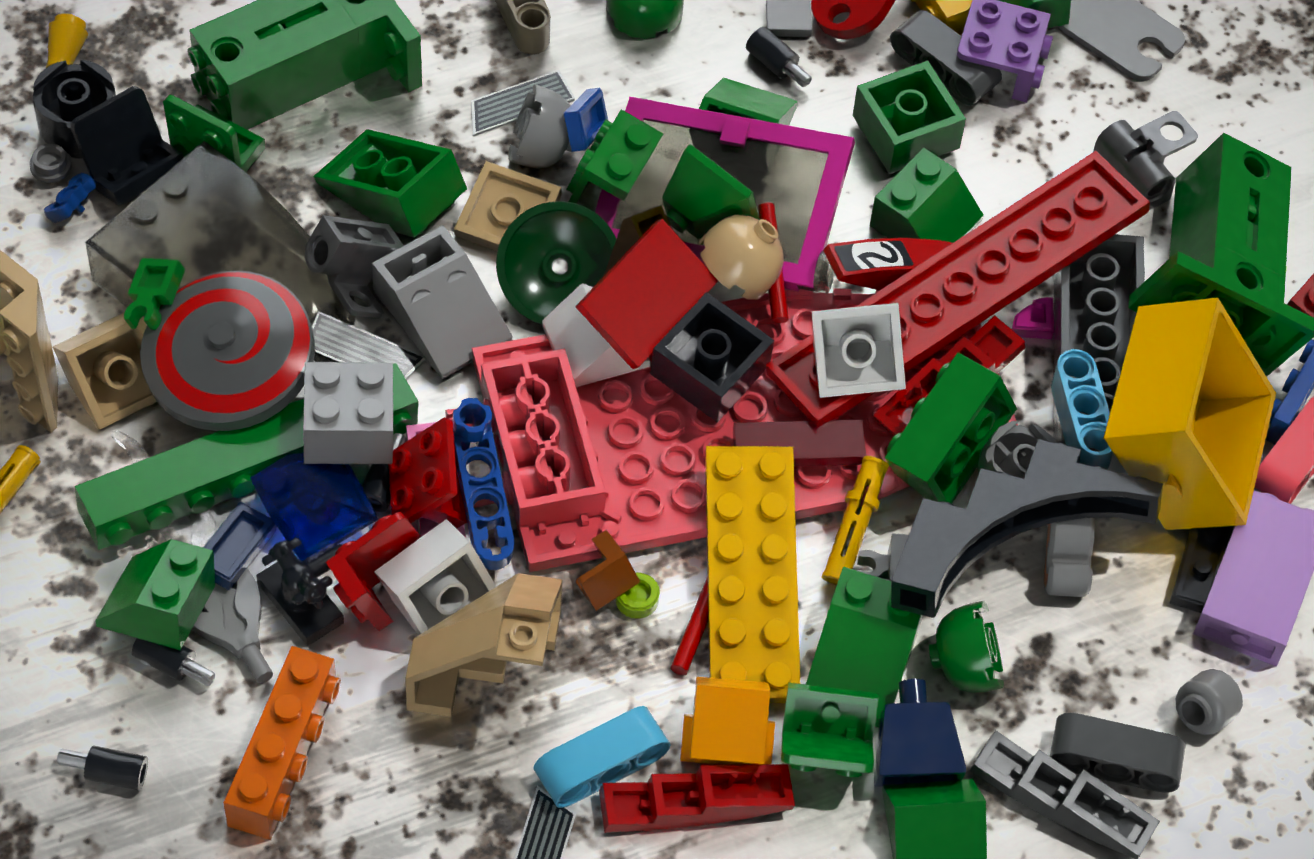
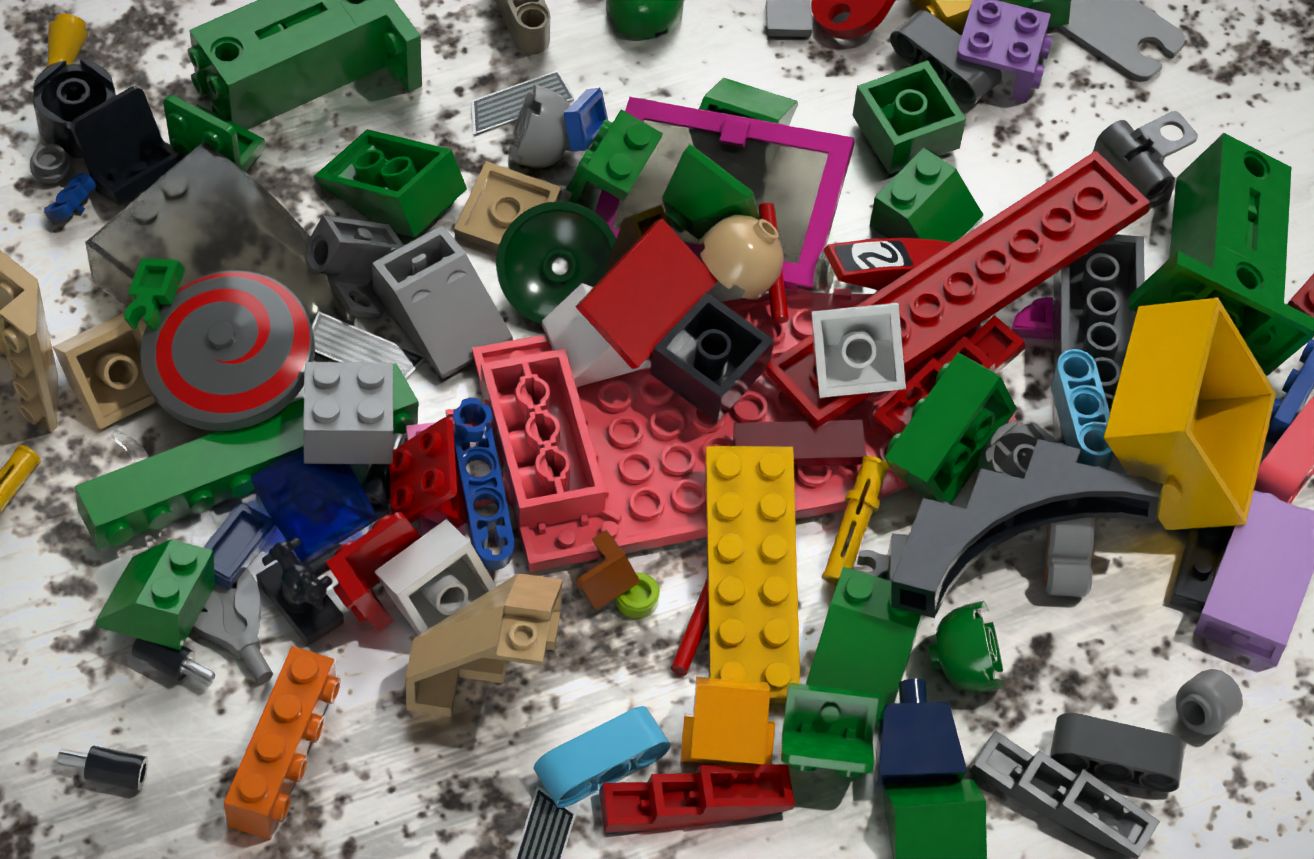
(776, 56): black piece -> none

